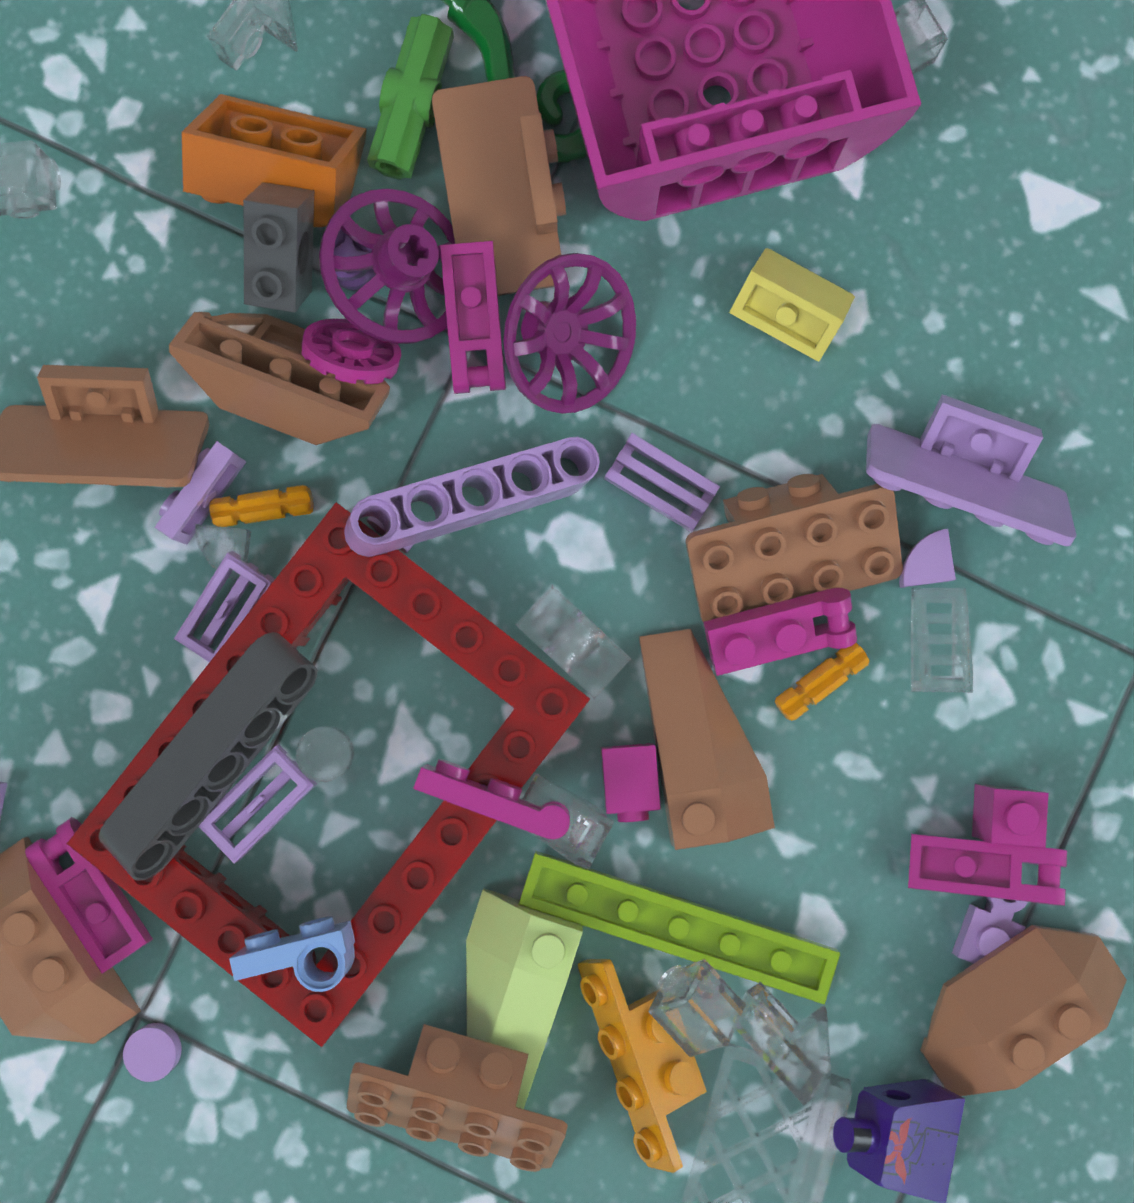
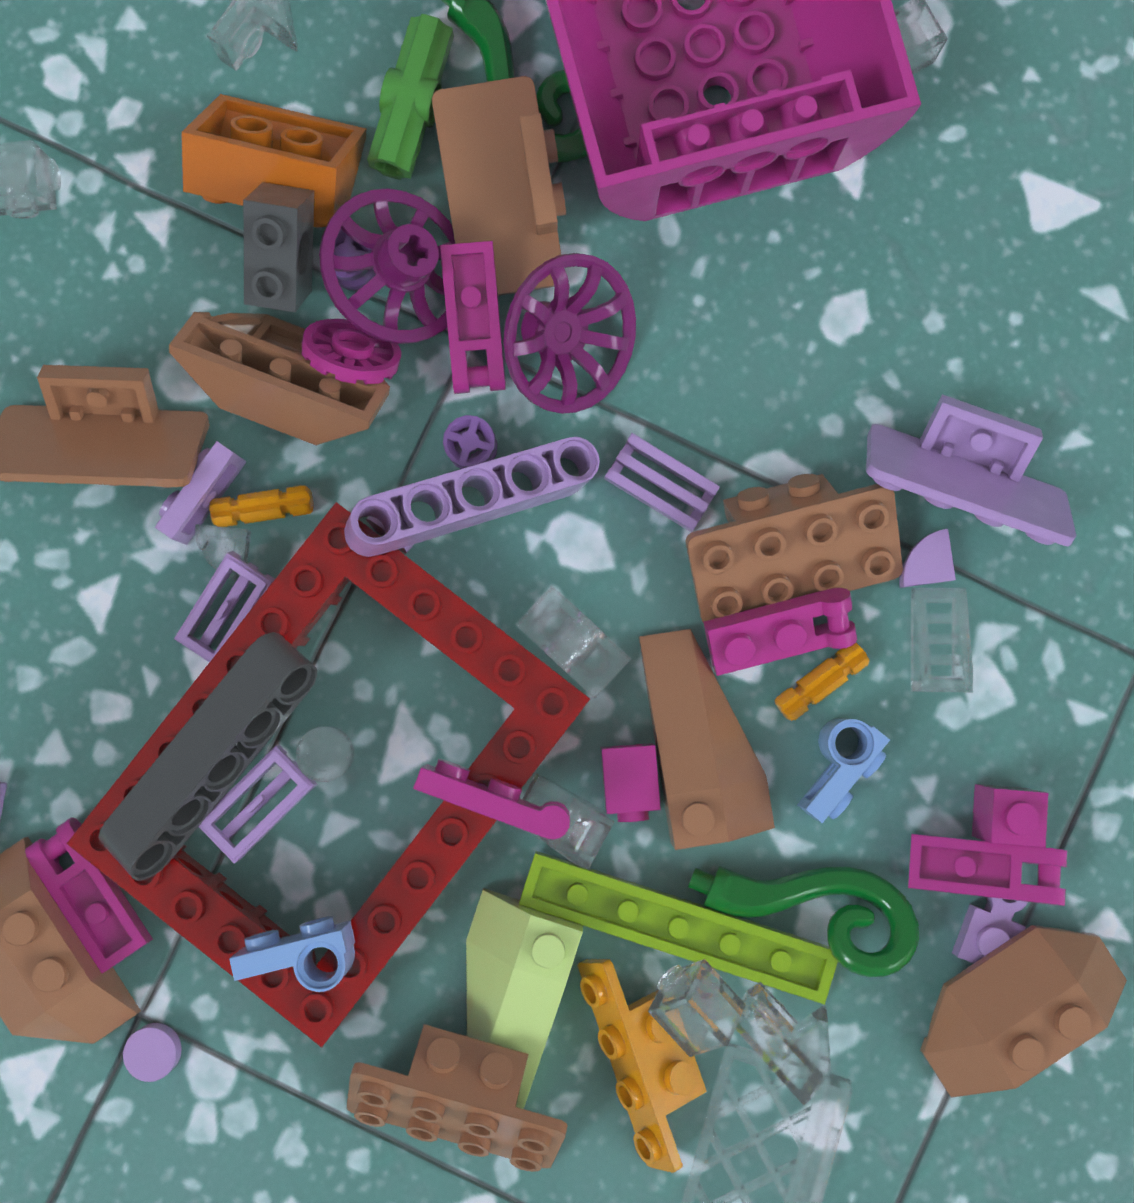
(464, 431): none -> medium lavender wheel
(750, 898): none -> green plant
(792, 304): light yellow panel -> none
(831, 792): none -> light blue plate
(904, 1137): dark purple torso -> none

